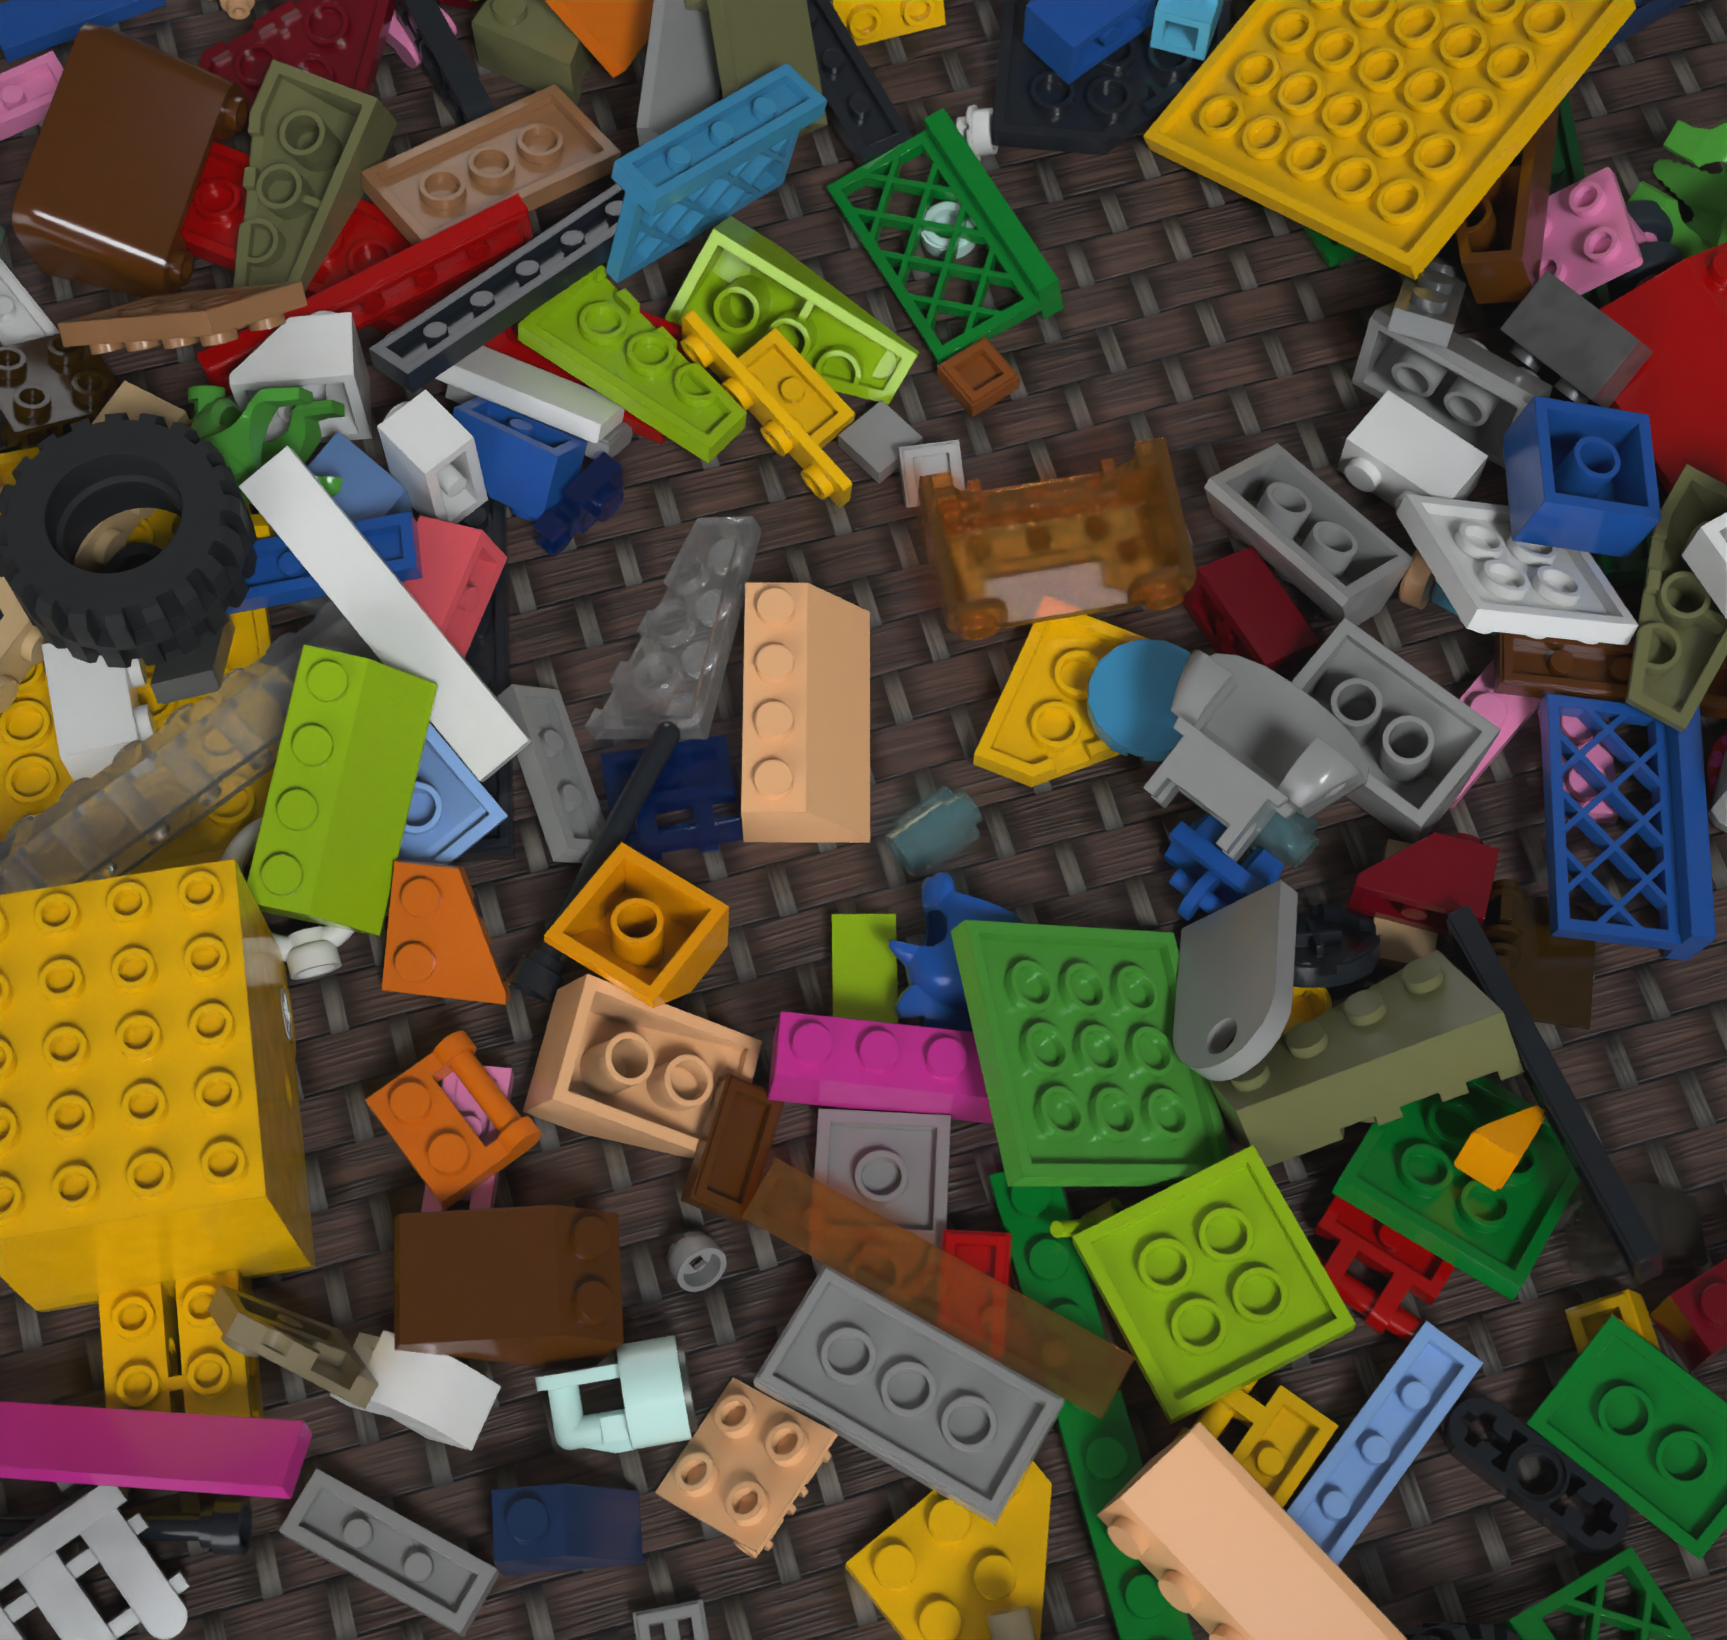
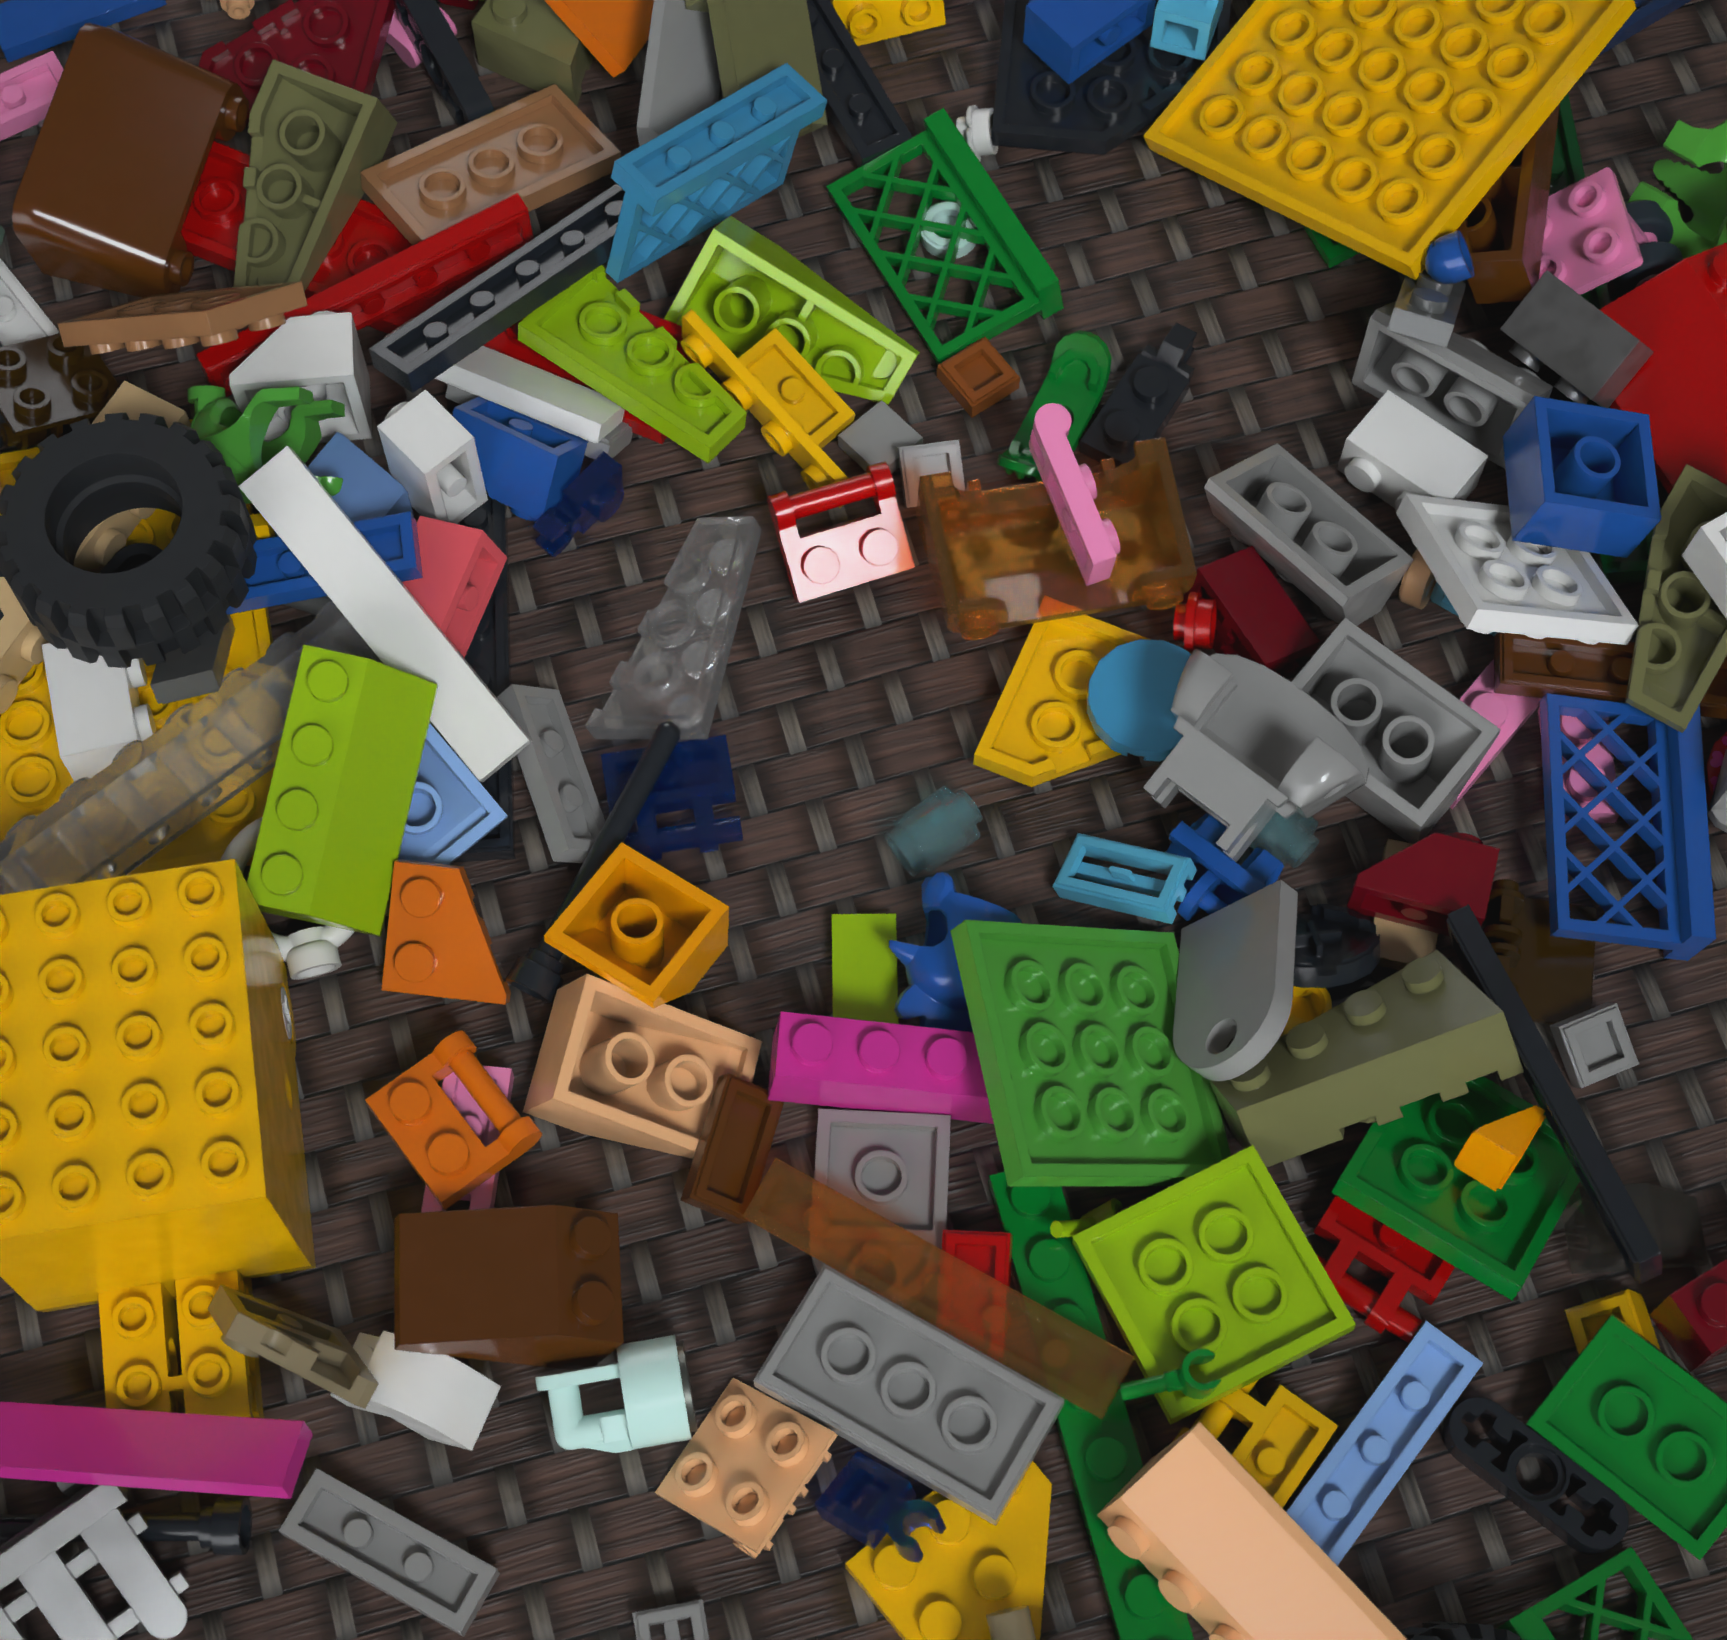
(565, 1528): dark blue slope -> none
(706, 1271): light grey hinge -> none
(805, 716): light nougat slope -> none
(846, 551): none -> plate
(875, 1502): none -> clear blue plate
(1072, 494): none -> bright pink plate
(1074, 381): none -> green piece
(1142, 399): none -> black hinge
(1155, 908): none -> medium azure tile
(1174, 1380): none -> green hand
(1195, 622): none -> red plate
(1449, 259): none -> blue hinge
(1594, 1045): none -> light grey tile

